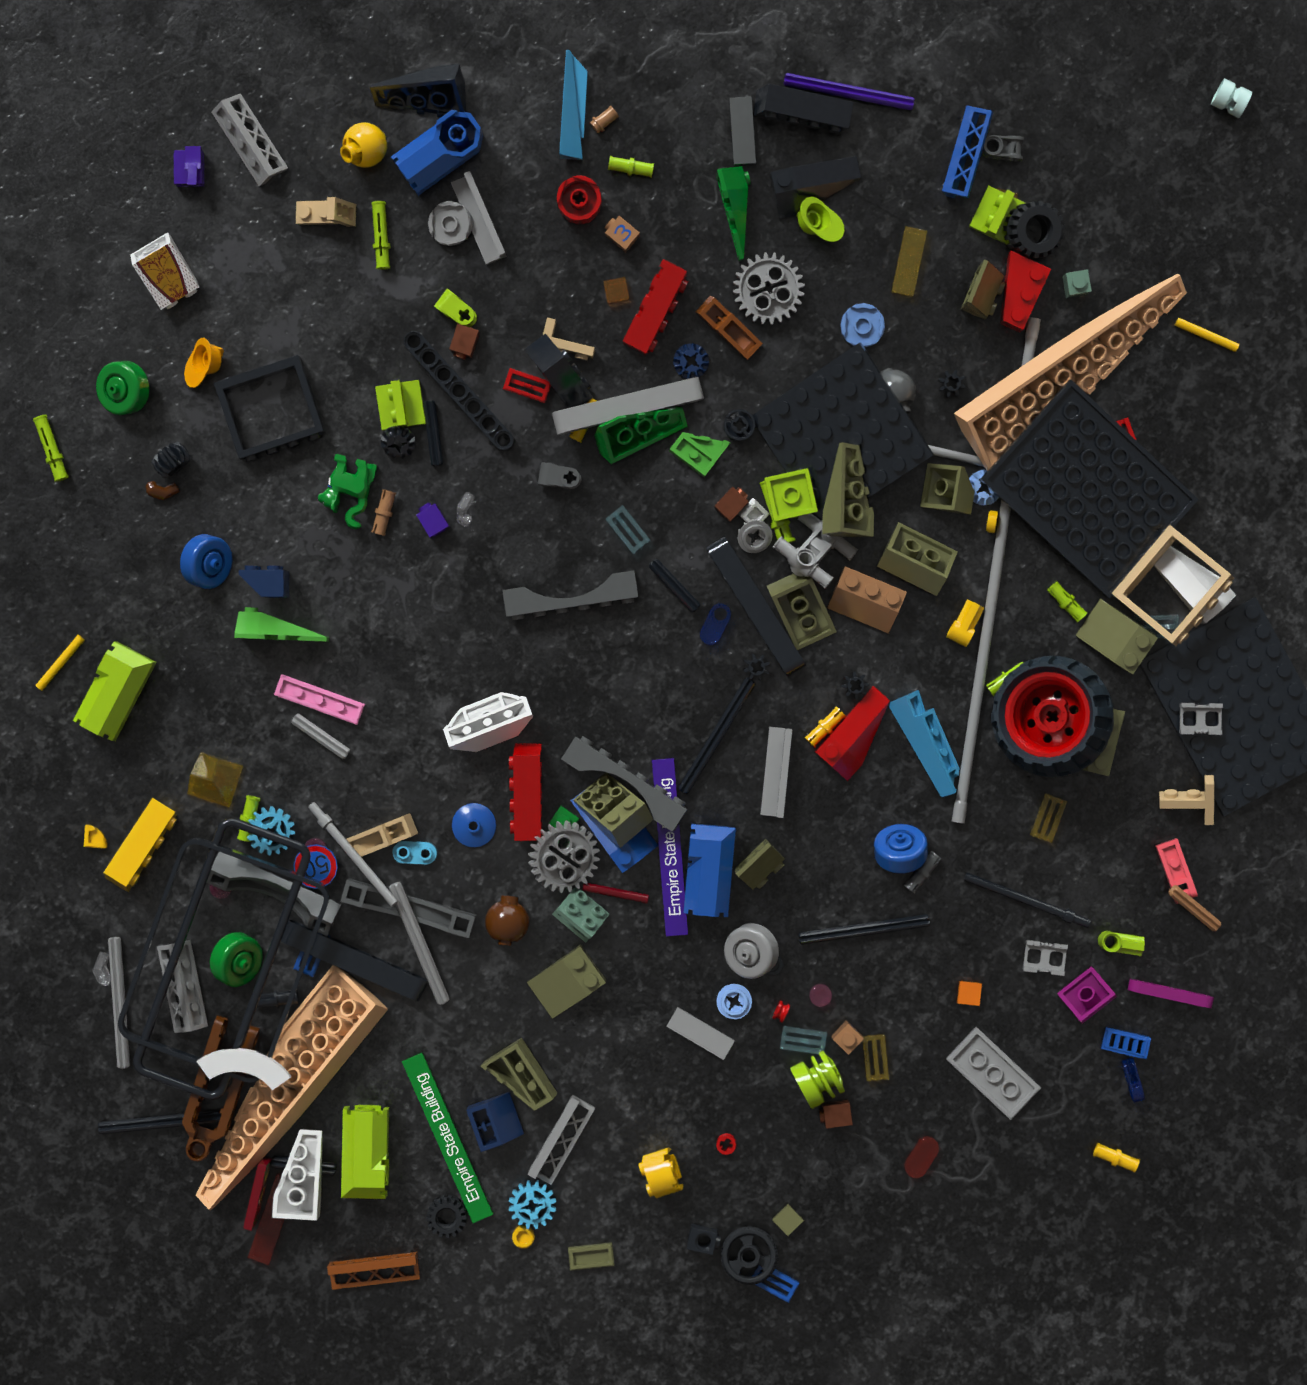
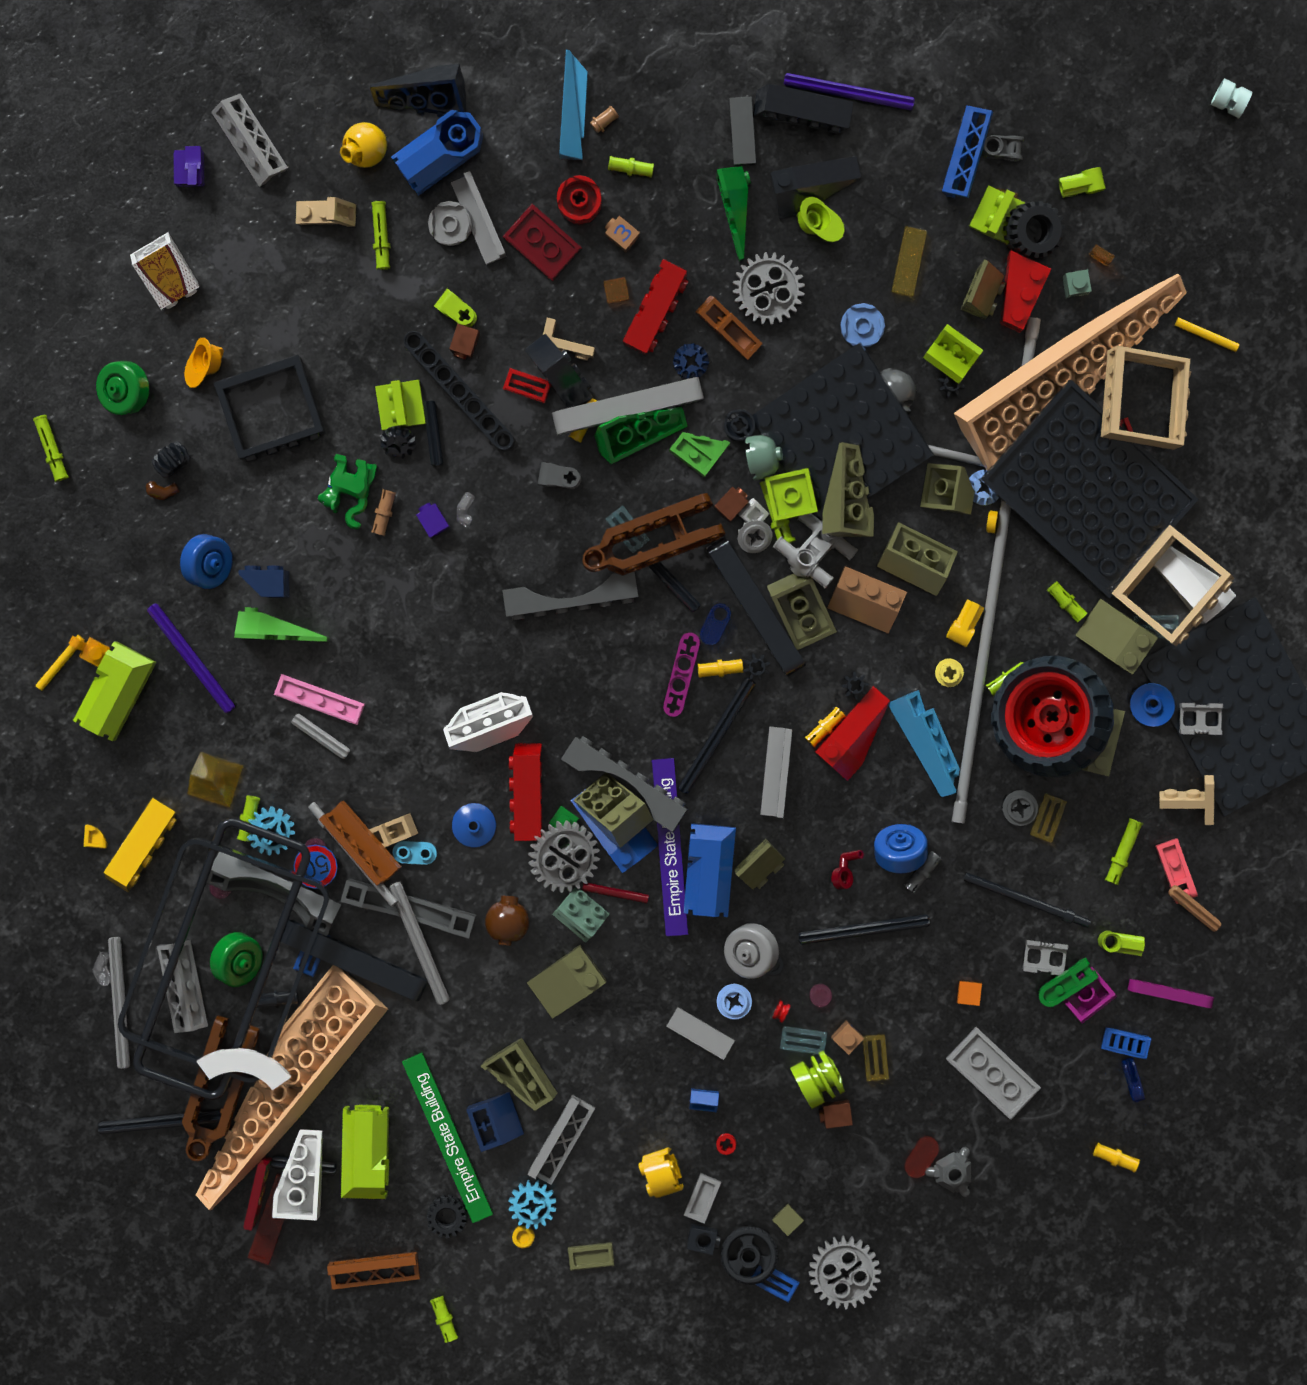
(92, 651): none -> light orange plate
(191, 658): none -> dark purple axle
(360, 843): none -> dark orange fence
(444, 1319): none -> lime pin
(542, 242): none -> dark red tile
(602, 557): none -> reddish brown piece
(685, 675): none -> magenta beam
(702, 1198): none -> light grey tile
(704, 1100): none -> piece
(720, 668): none -> yellow pin
(763, 456): none -> sand green cylinder
(842, 876): none -> dark red plate
(855, 1289): none -> light grey gear
(949, 672): none -> light yellow piece
(953, 353): none -> lime bracket
(953, 1172): none -> dark grey rock
(1029, 812): none -> dark grey gear
(1067, 984): none -> green plate
(1087, 182): none -> lime piece
(1101, 255): none -> clear orange tile
(1113, 396): none -> tan window
(1123, 852): none -> lime pin
(1147, 713): none -> blue dish

